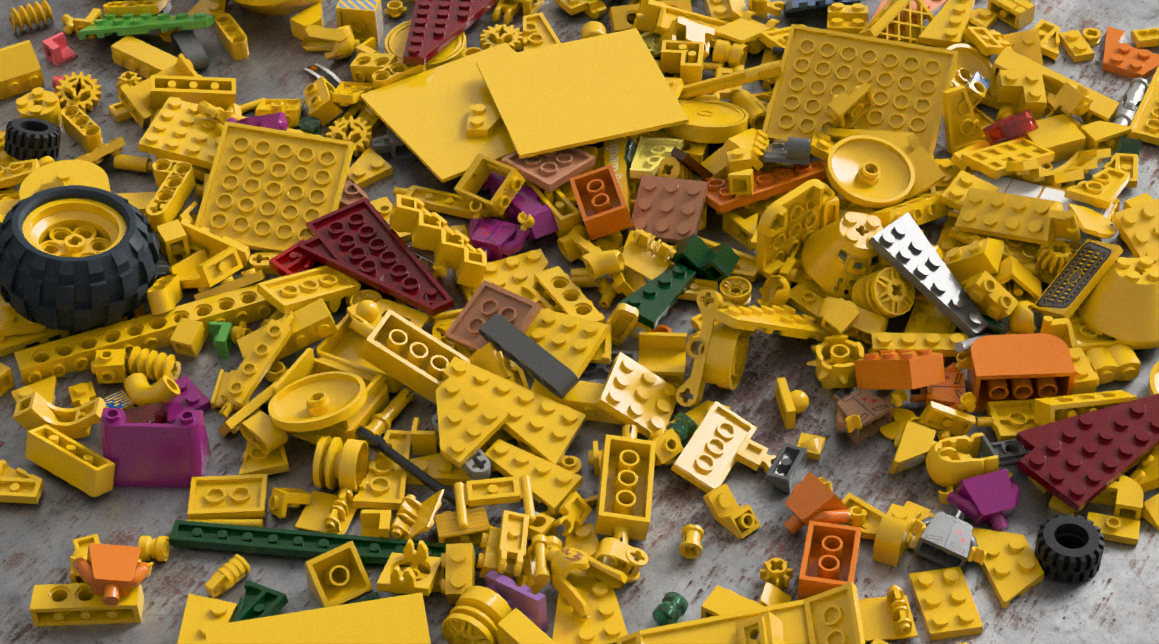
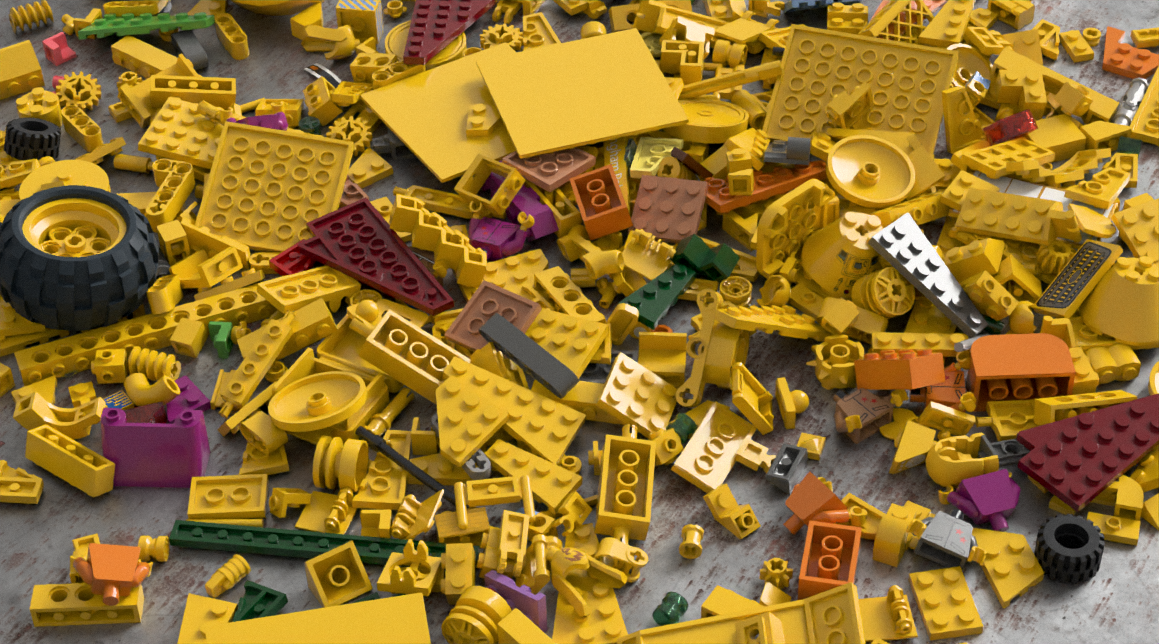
(748, 395): none -> yellow container

